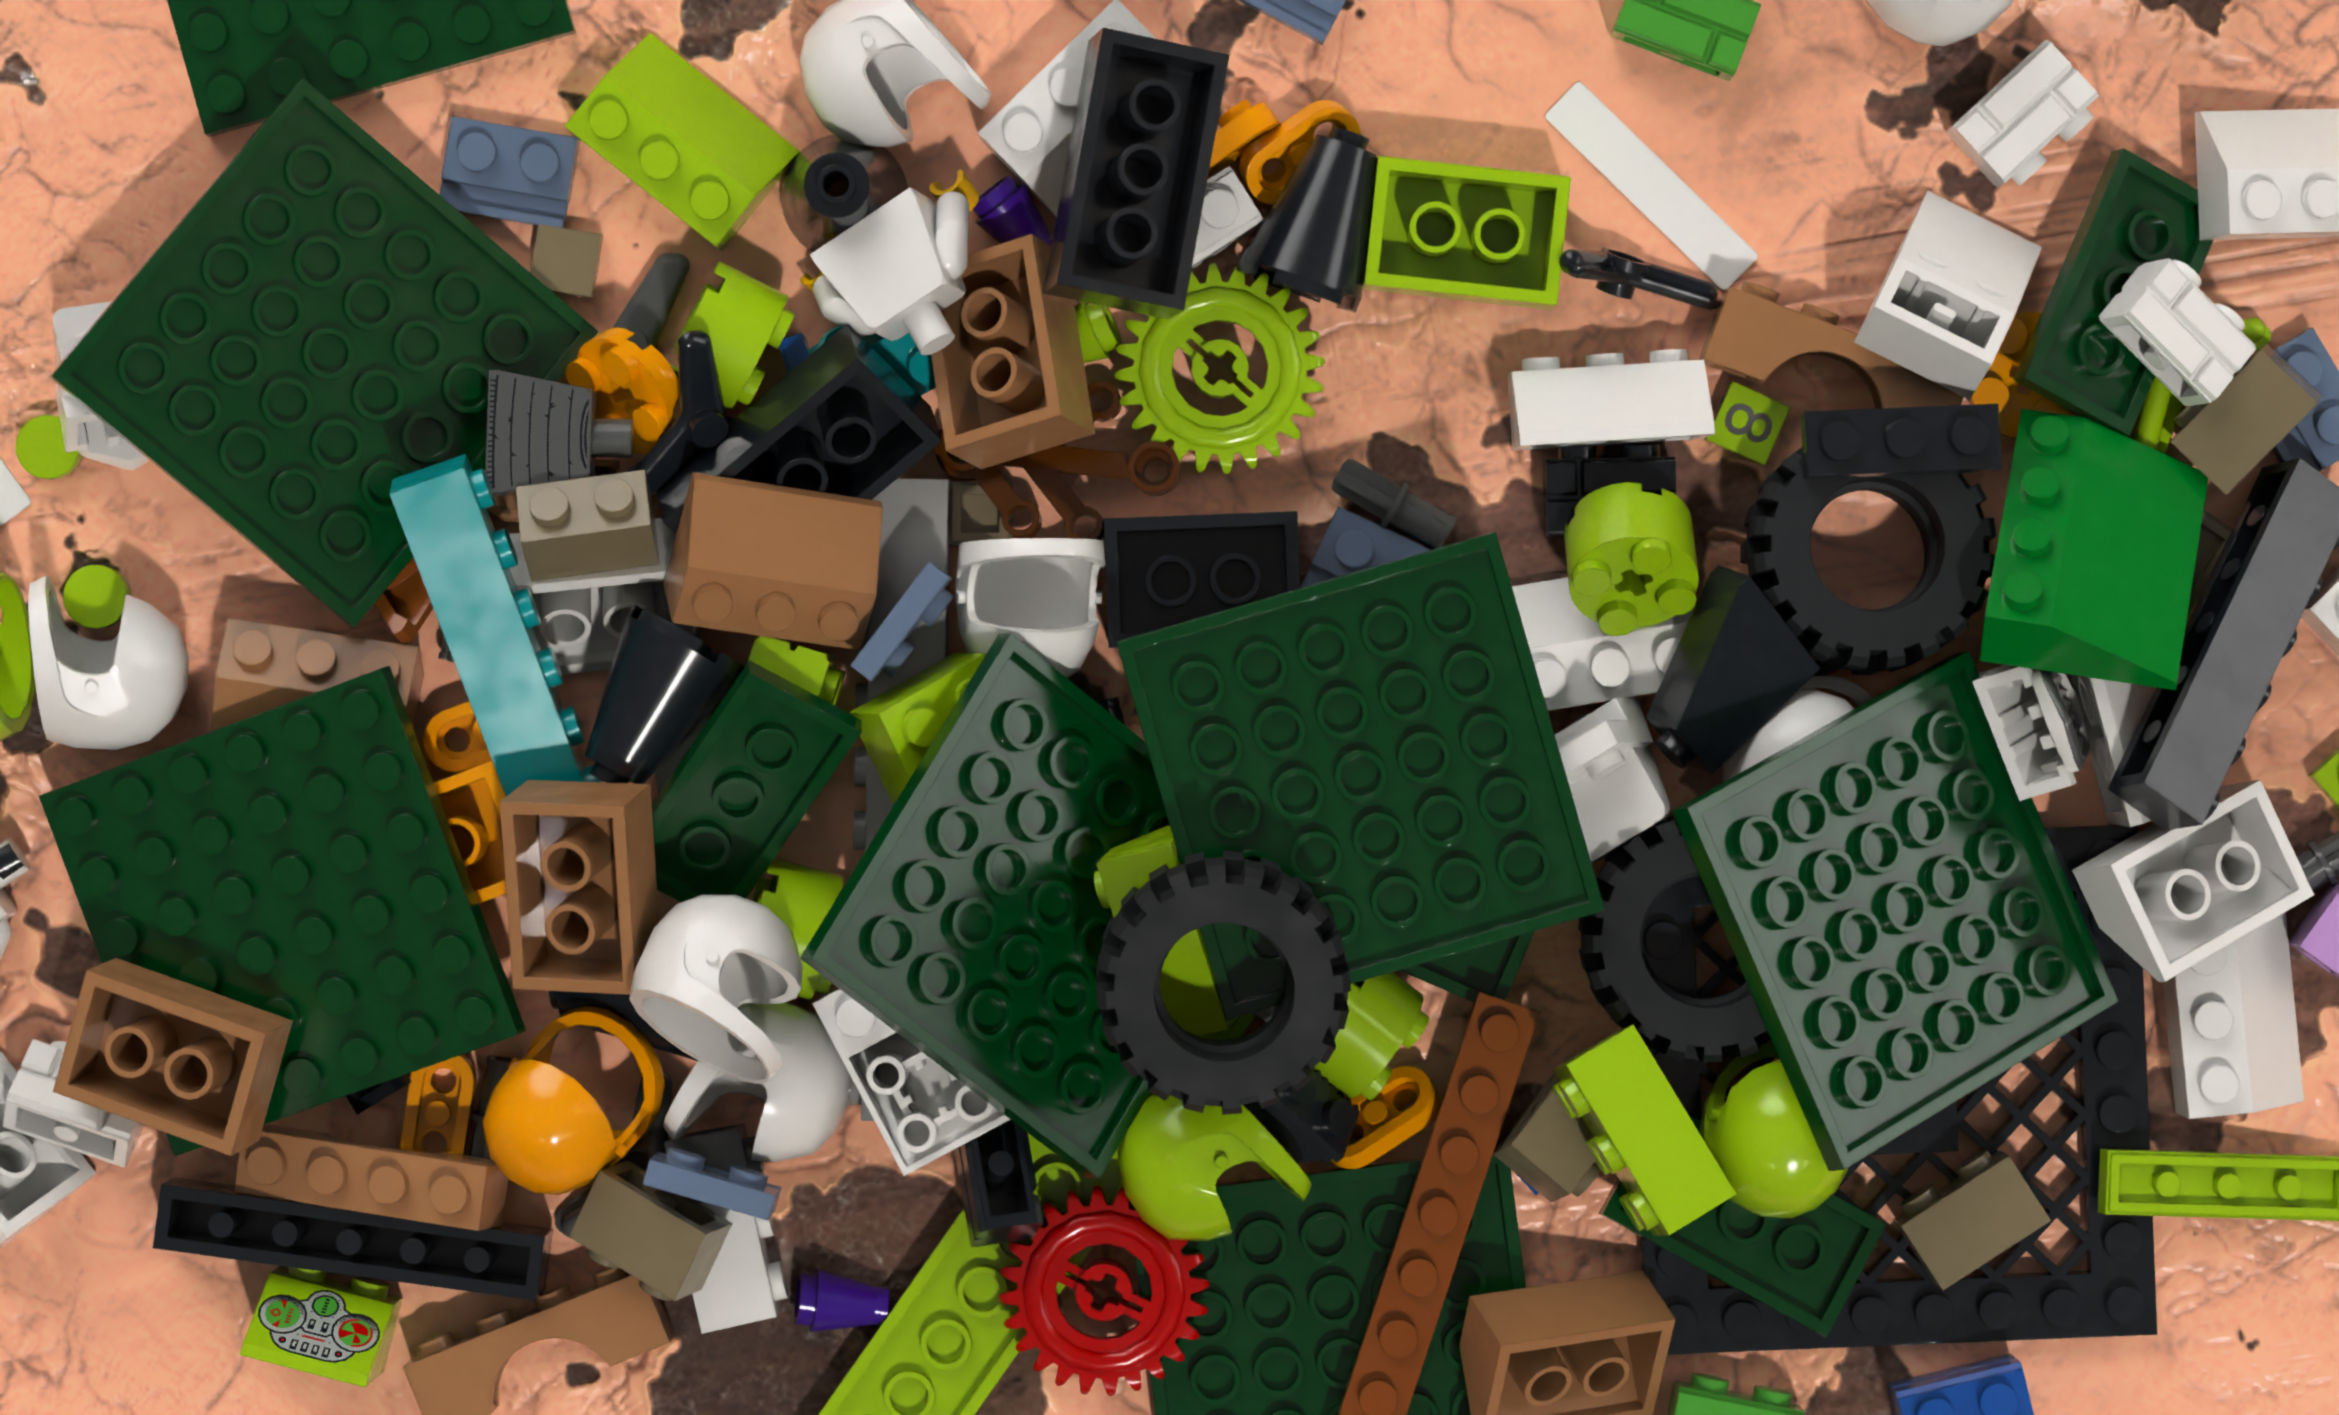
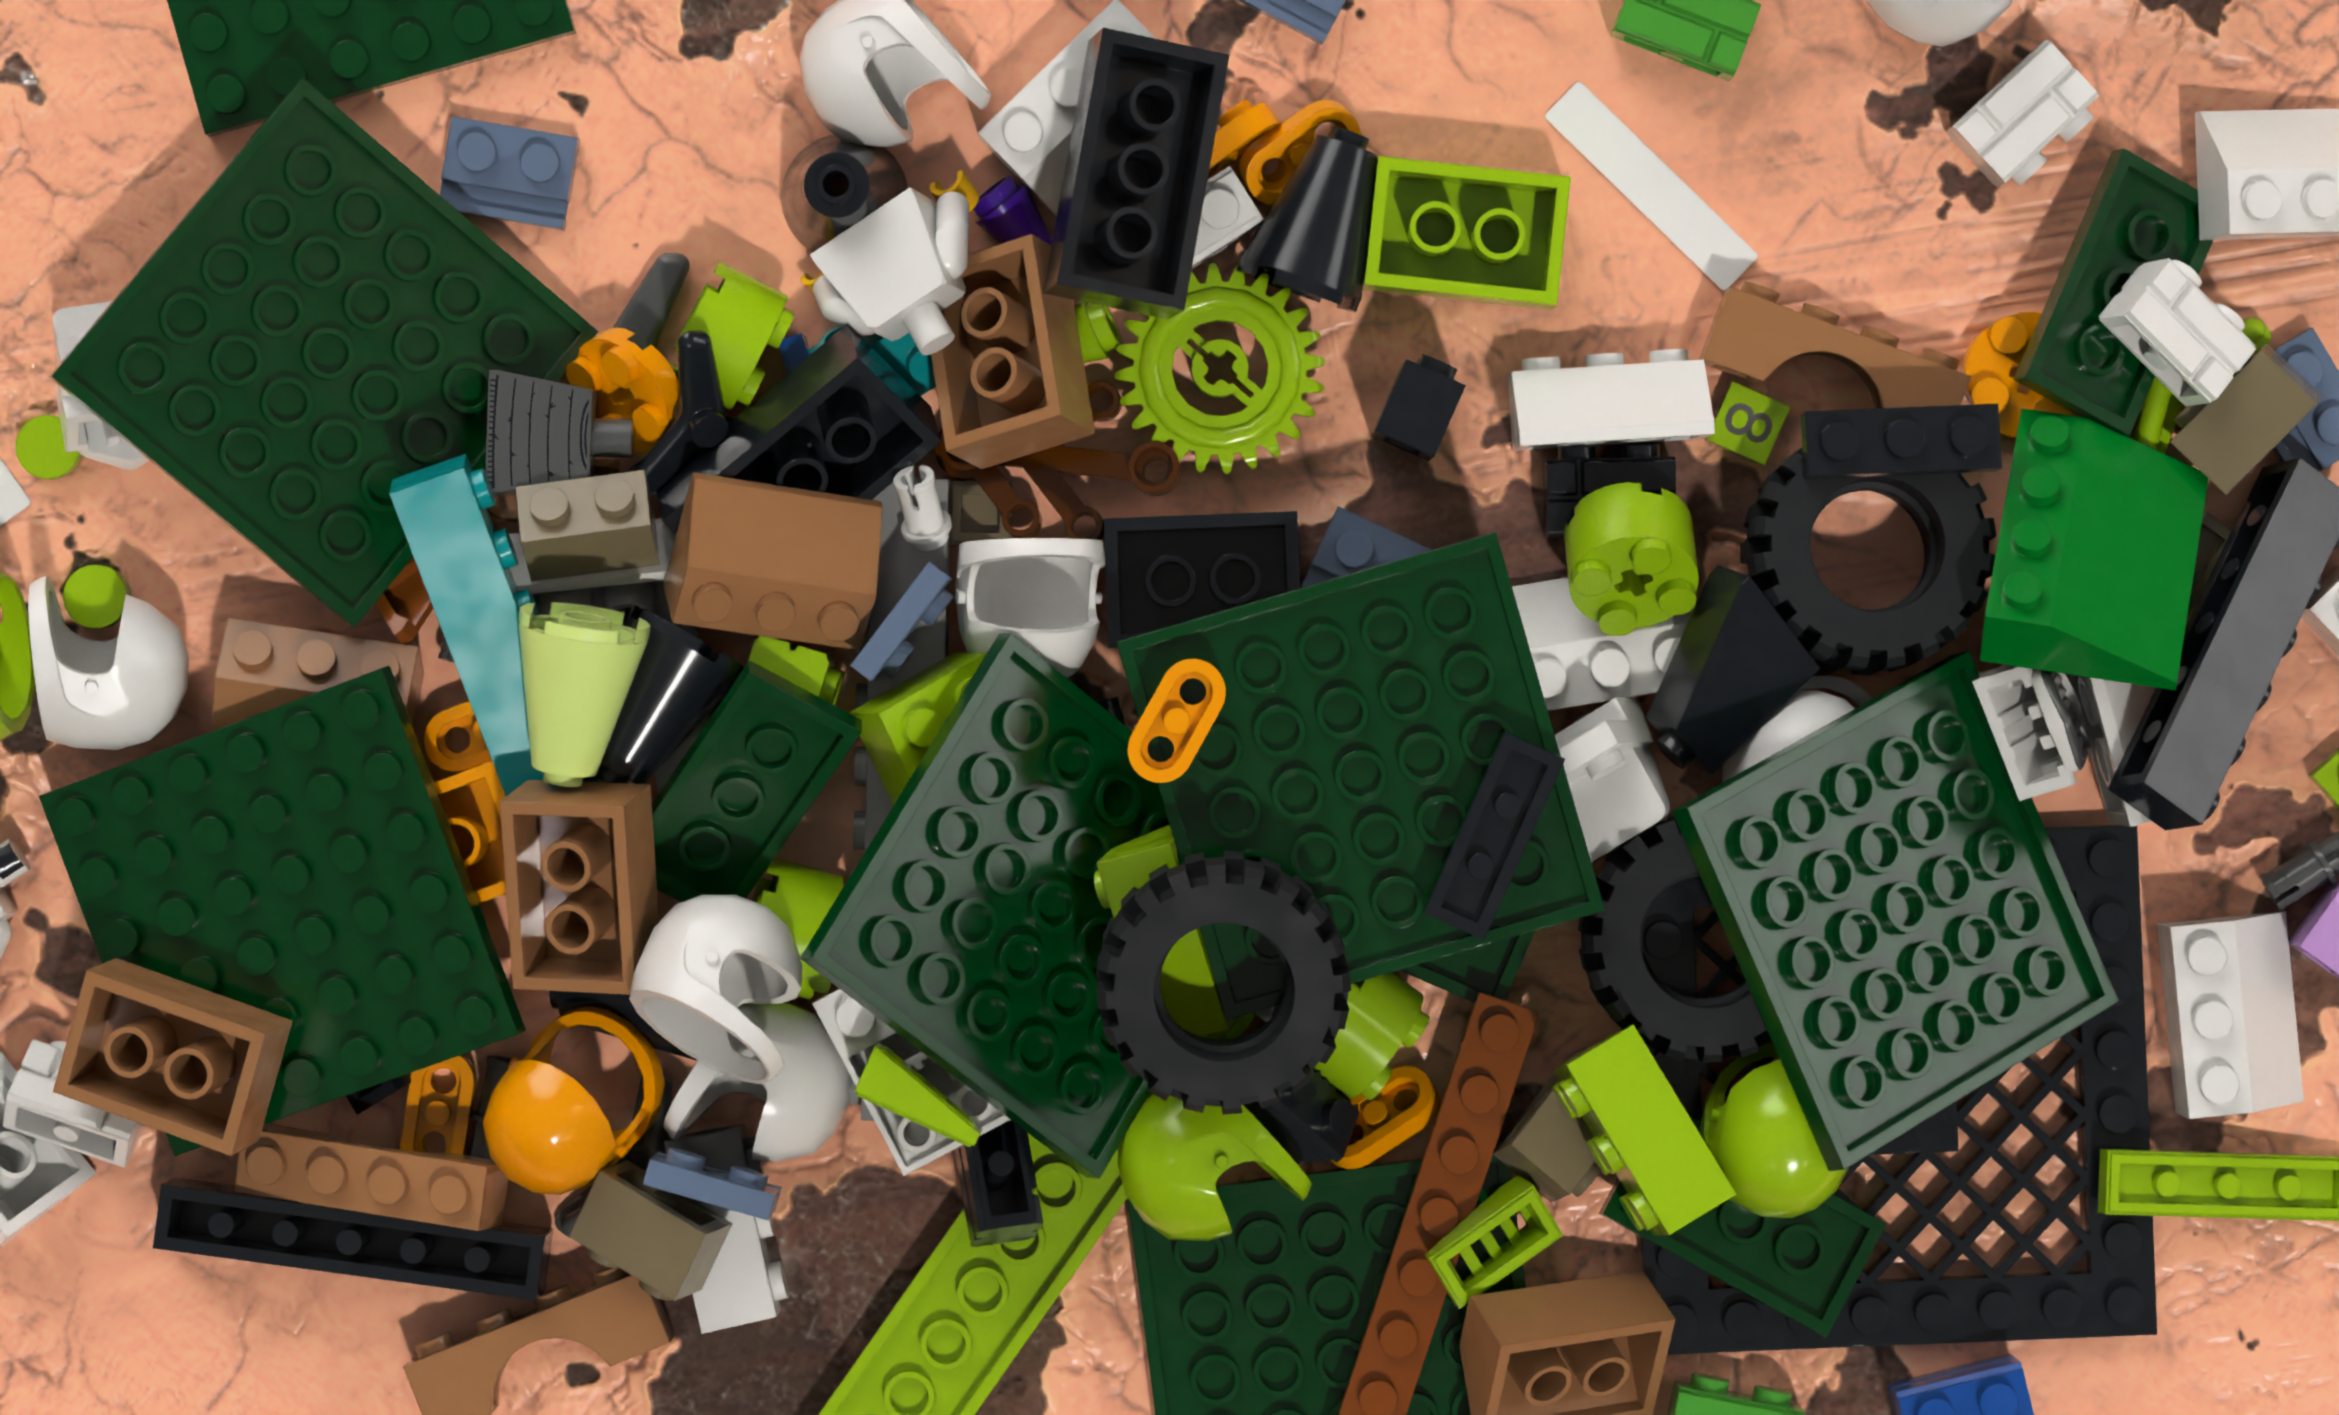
(324, 1325): slope -> none
(567, 260): dark tan tile -> none
(575, 684): none -> yellowish green cone
(682, 140): lime slope -> none
(837, 1302): dark purple cone -> none
(902, 1090): none -> lime slope
(925, 522): none -> white pin
(1047, 1262): red gear -> none
(1177, 720): none -> light orange plate
(1393, 503): dark grey axle -> none
(1419, 407): none -> black brick
(1493, 835): none -> black plate
(1521, 1245): none -> lime slope
(1622, 273): black piece -> none
(1949, 295): white slope -> none
(1970, 1217): dark tan brick -> none
(2195, 887): white slope -> none

